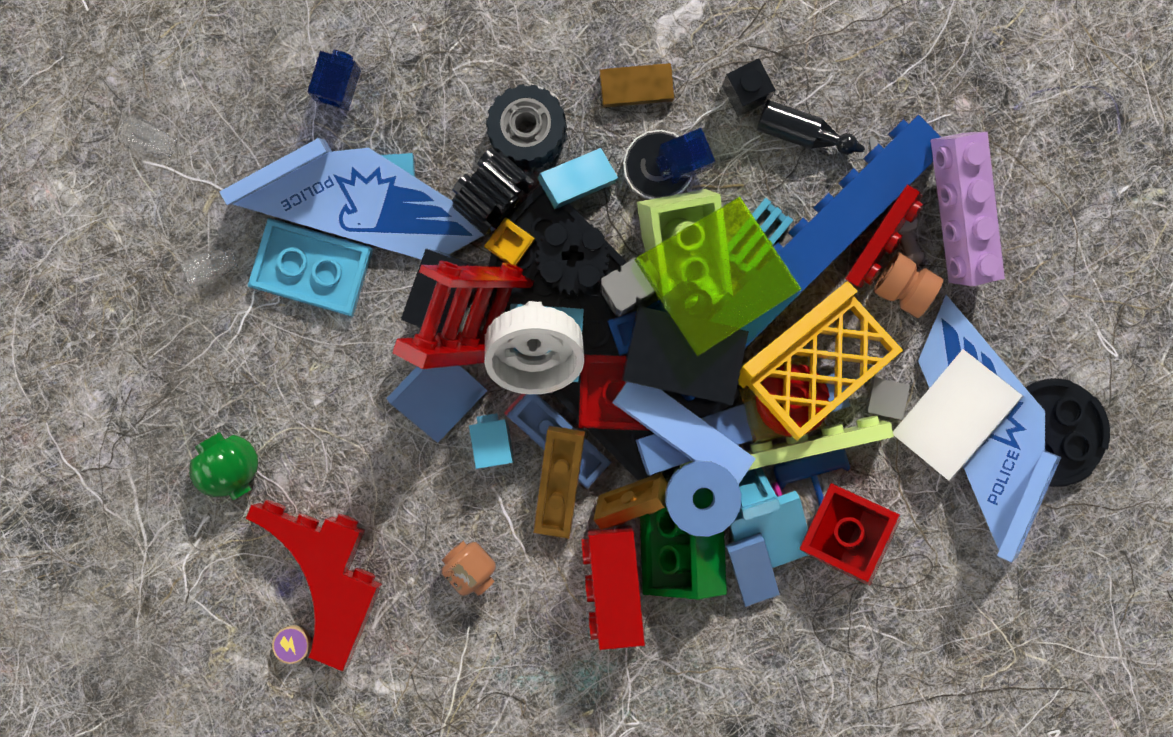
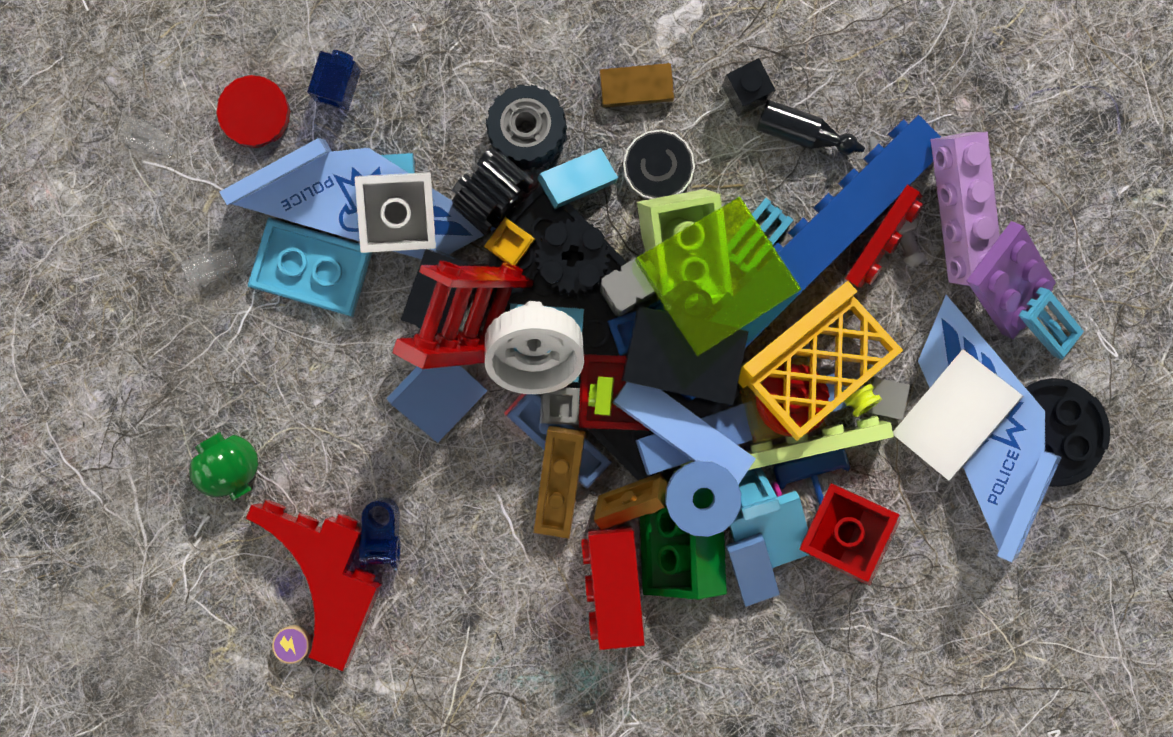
(253, 111): none -> red tile
(380, 541): none -> clear blue piece
(395, 212): none -> white brick
(468, 568): nougat head -> none
(491, 441): medium azure brick -> none
(560, 407): none -> light grey tile
(601, 395): none -> lime plate
(685, 156): clear blue brick -> none
(863, 400): none -> neon yellow bush
(903, 282): nougat wheel -> none
(1010, 278): none -> medium lavender plate
(1037, 310): none -> medium azure tile

